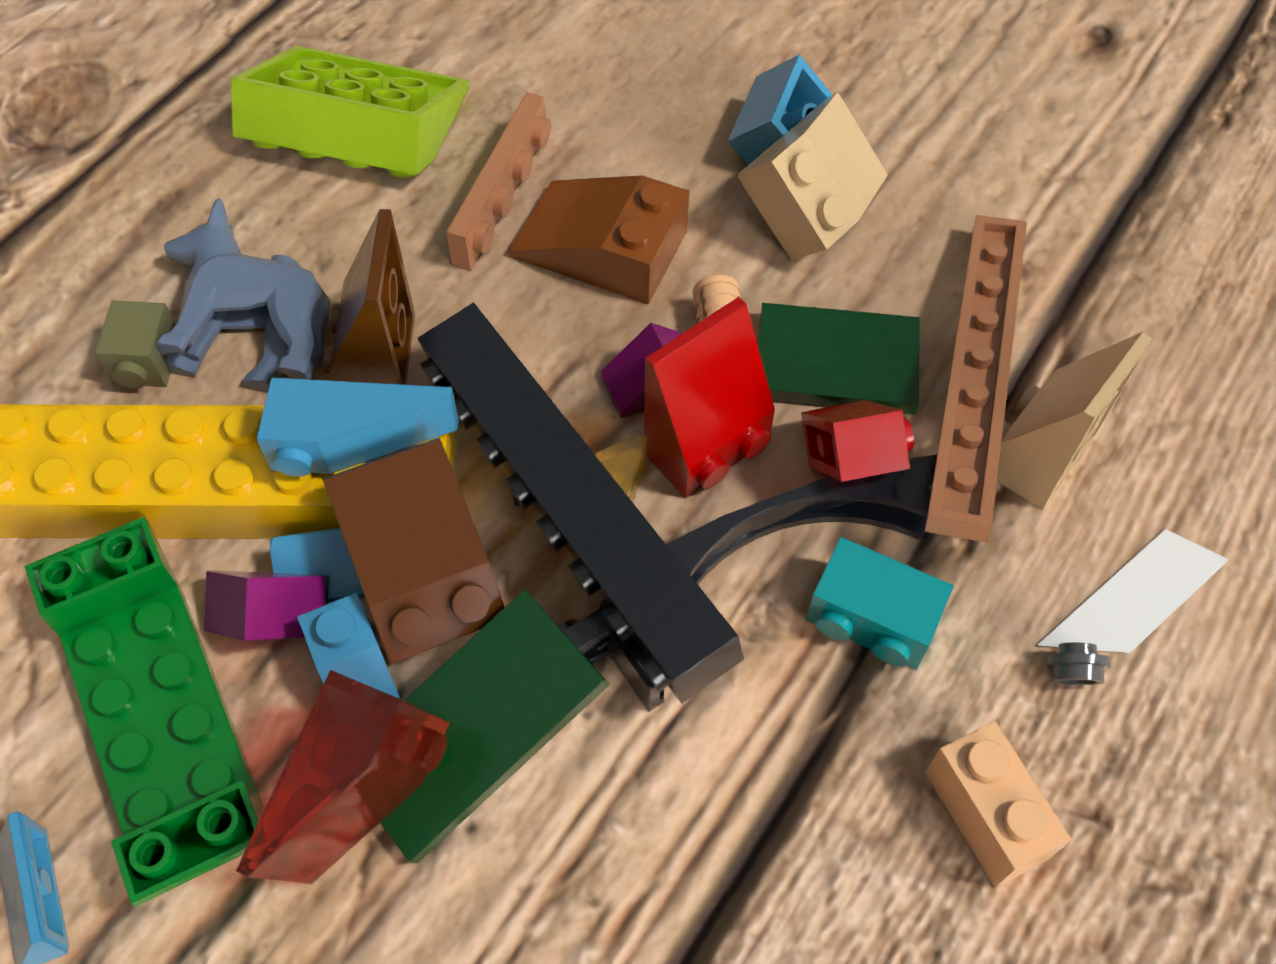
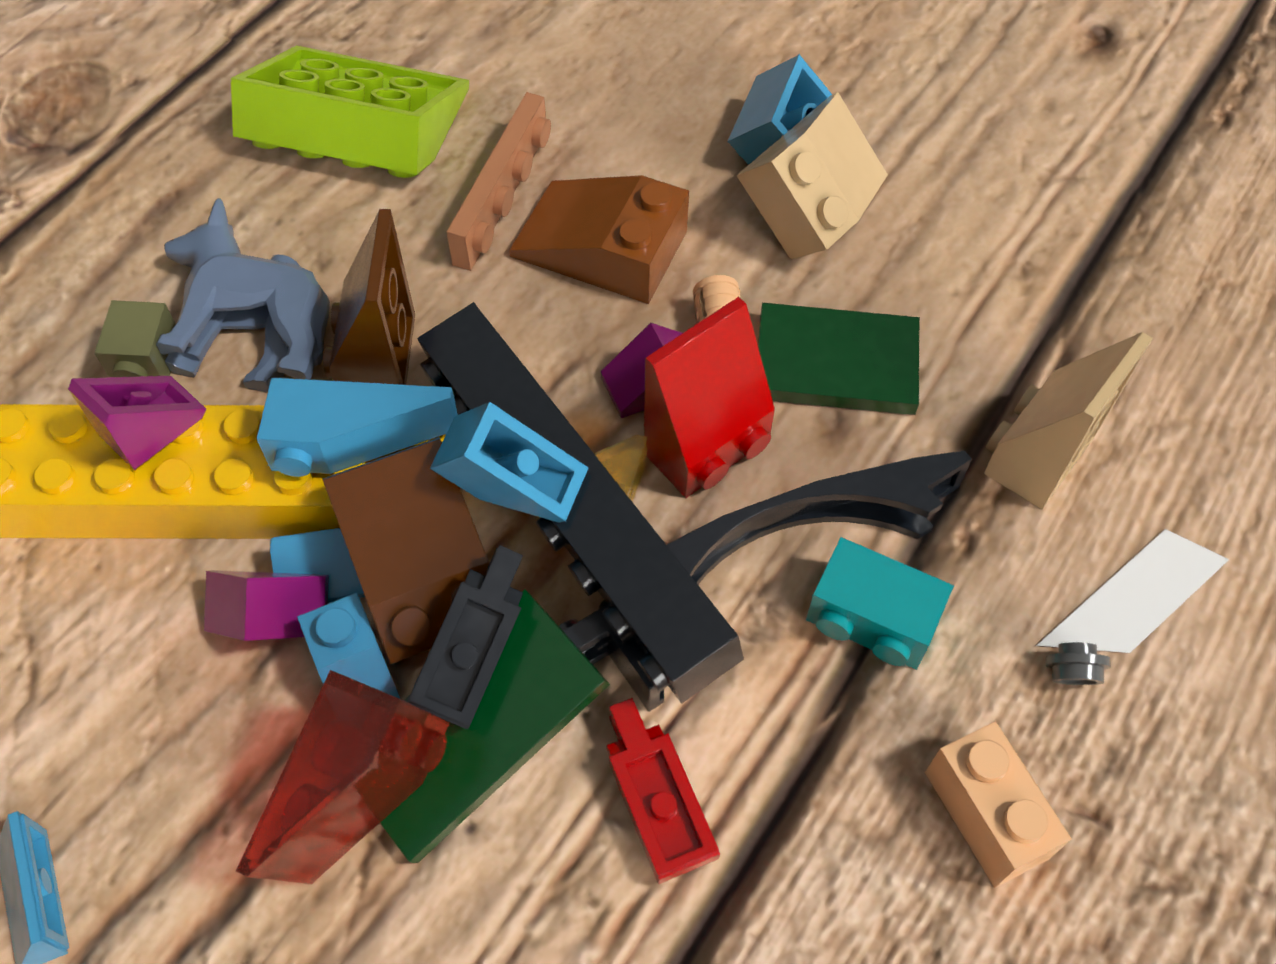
(137, 412): none -> magenta slope
(149, 708): green slope -> none
(470, 642): none -> black hinge
(508, 464): none -> dark azure slope
(658, 796): none -> red hinge
(857, 440): brick -> none
(978, 383): nougat plate -> none

